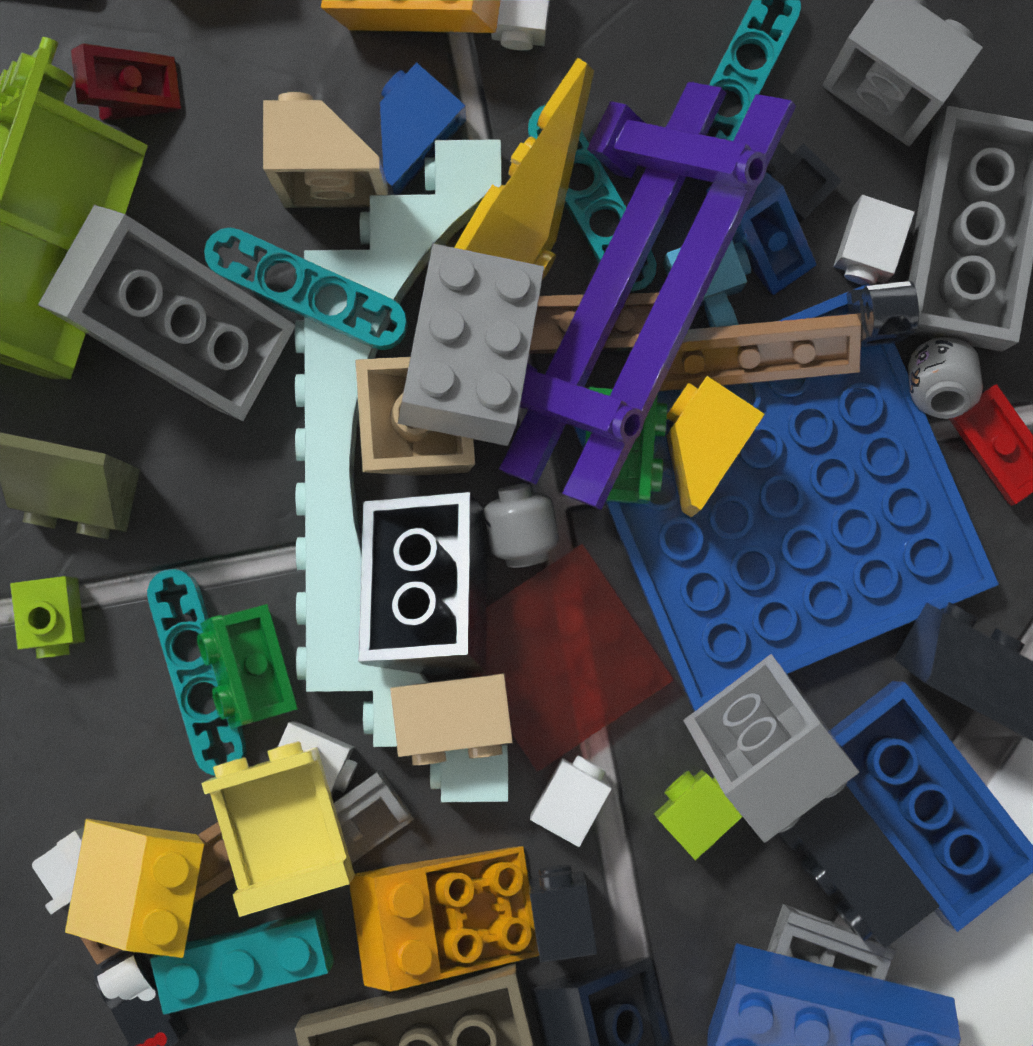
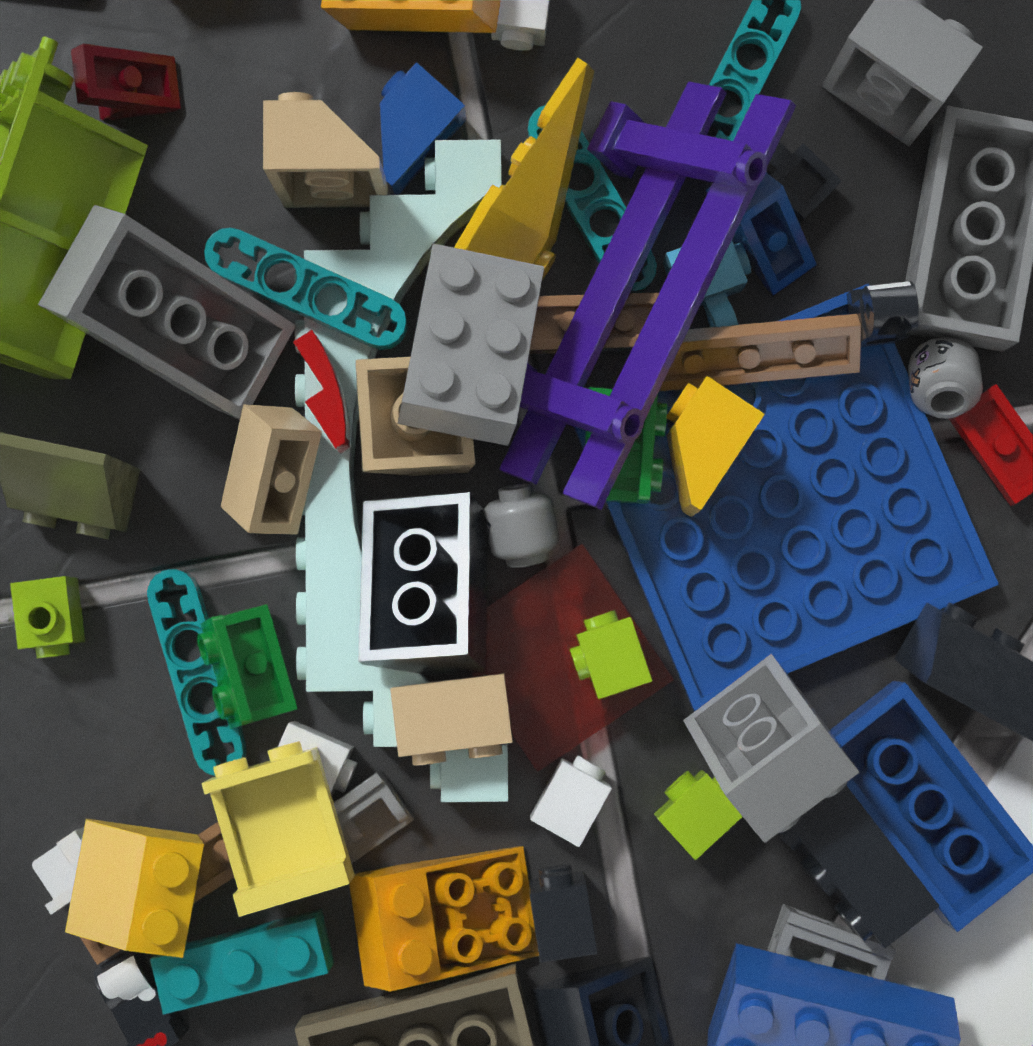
(270, 469): none -> tan brick
(328, 404): none -> red slope
(610, 655): none -> lime brick
(873, 241): white brick -> none

